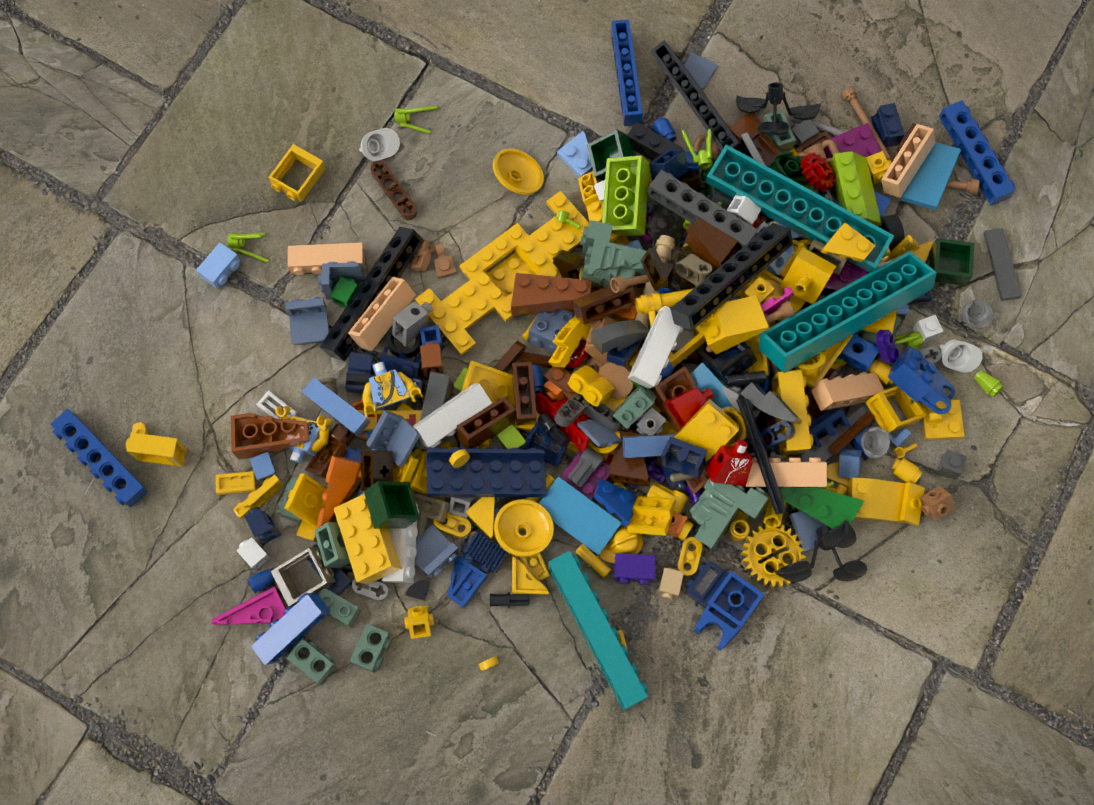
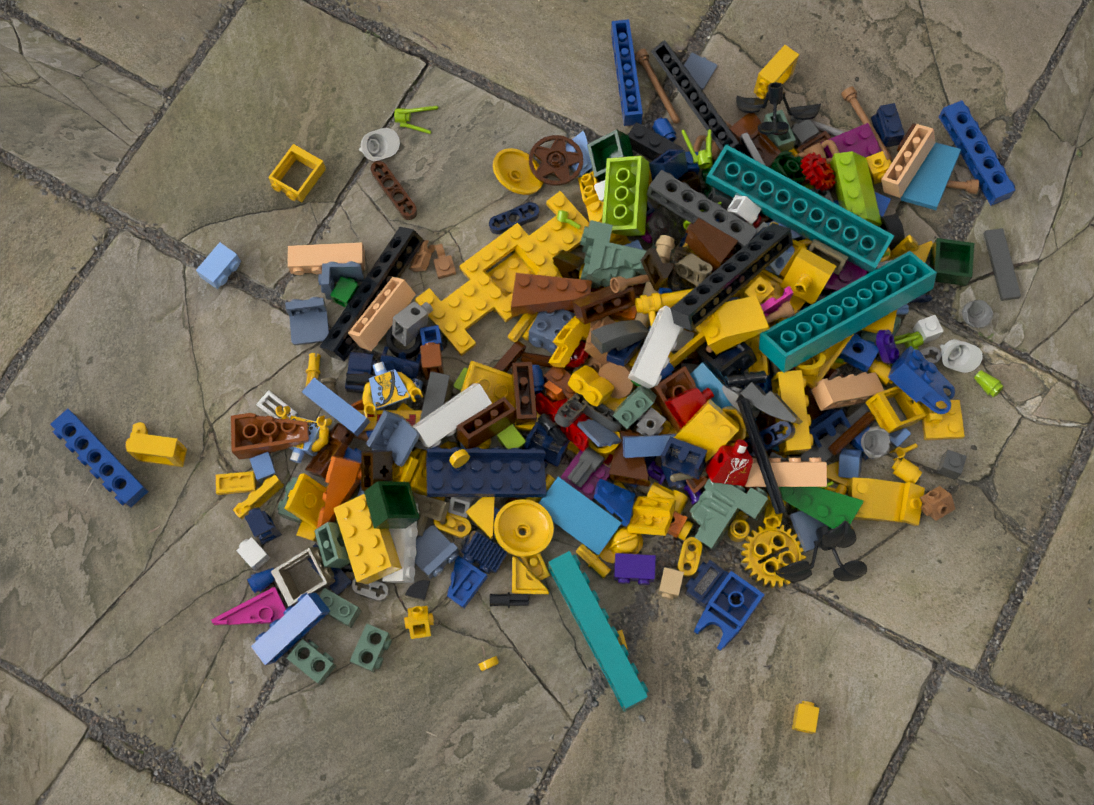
(238, 240): lime plant -> none
(313, 367): none -> yellow axle
(515, 211): none -> dark blue beam
(521, 326): none -> yellow axle
(556, 160): none -> reddish brown wheel
(642, 58): none -> medium nougat piece
(778, 69): none -> yellow window
(805, 717): none -> yellow brick
(849, 244): yellow wing -> none

